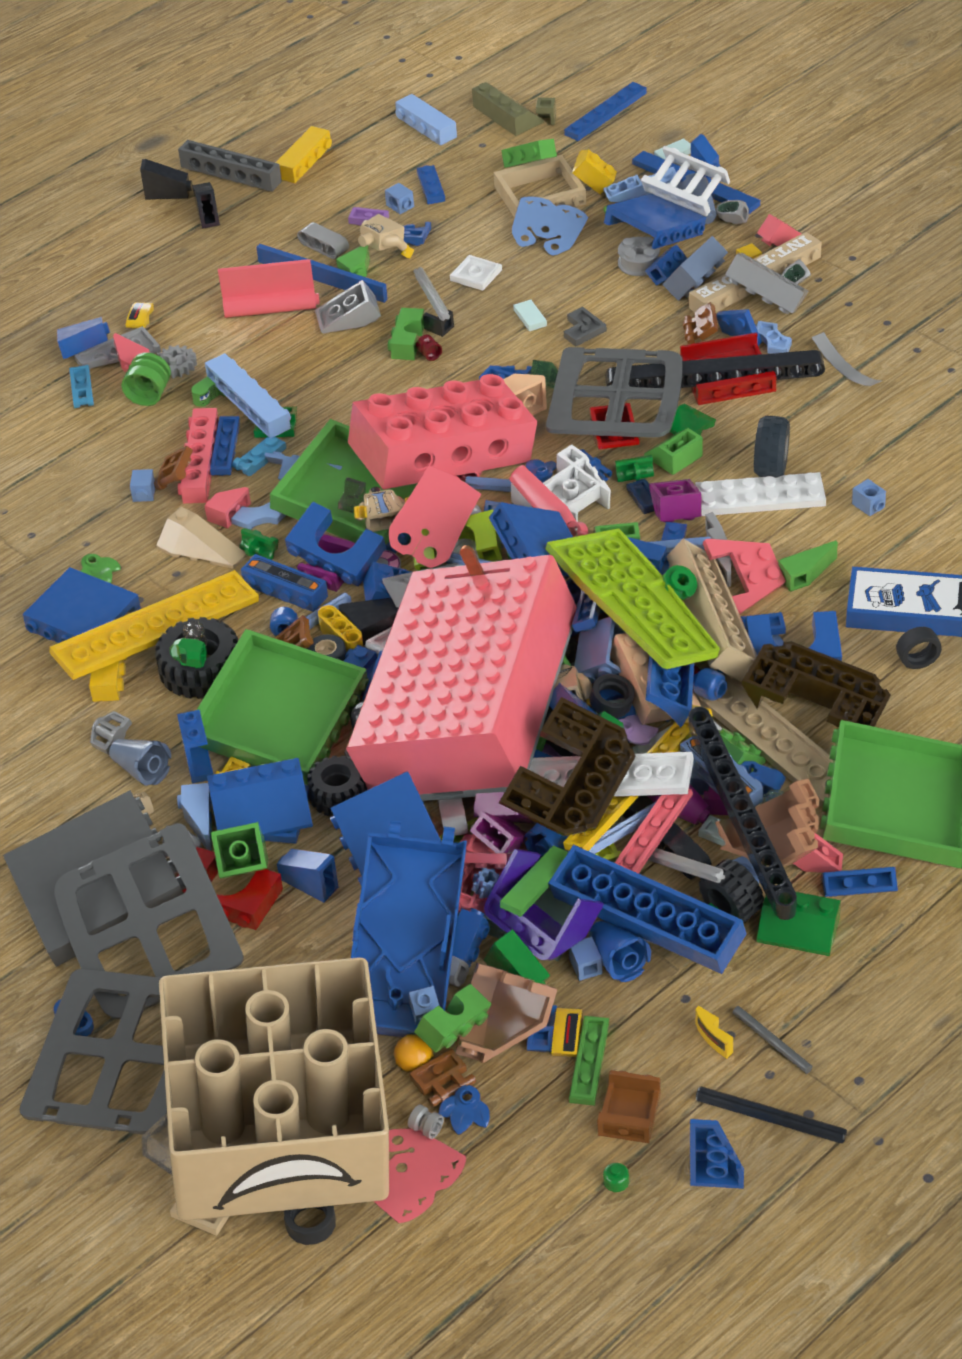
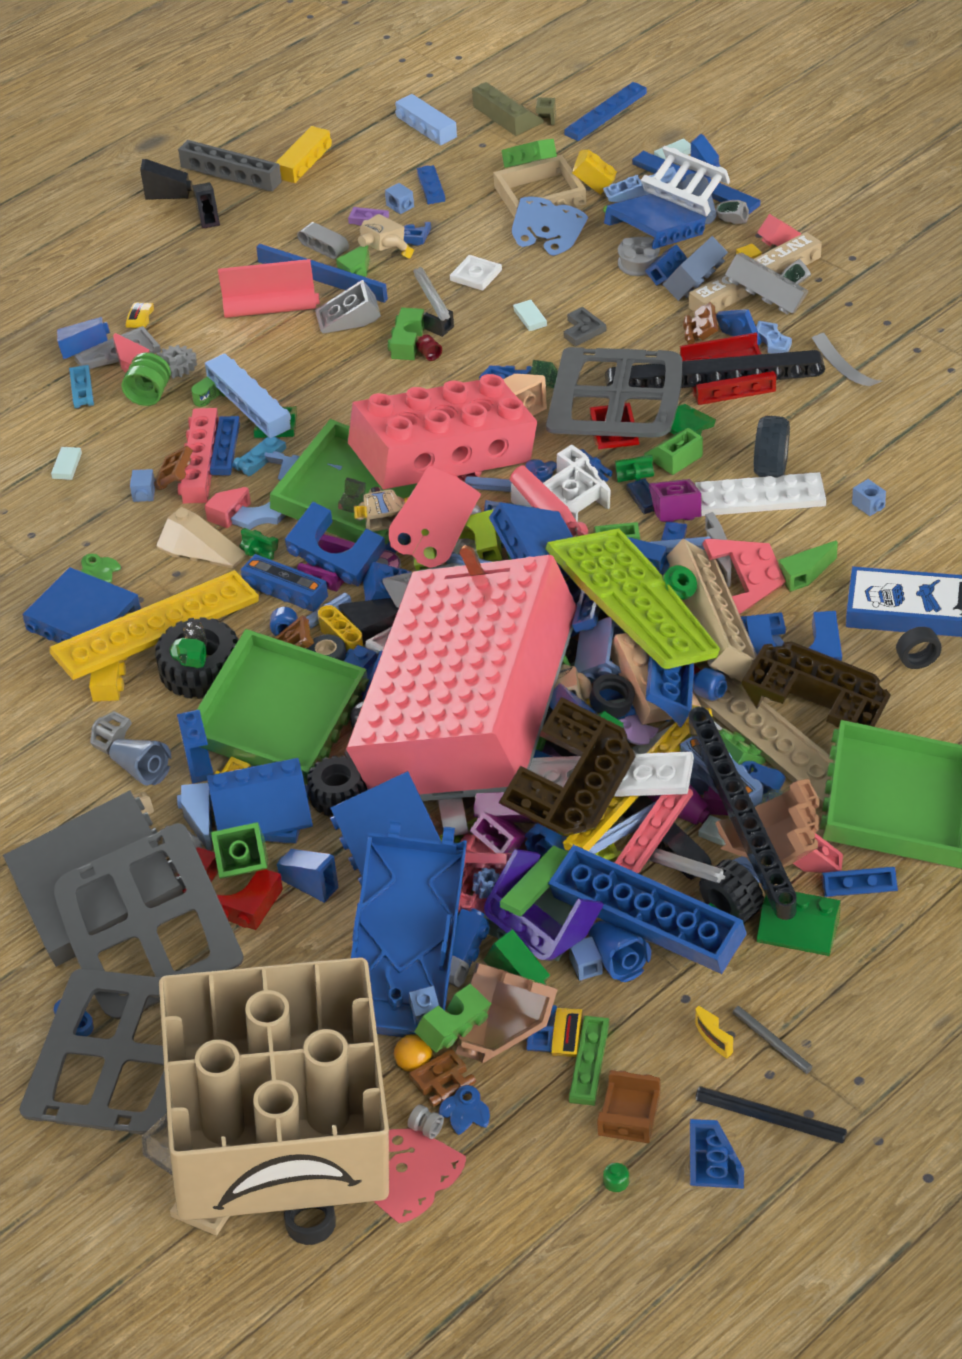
(66, 463): none -> light aqua tile

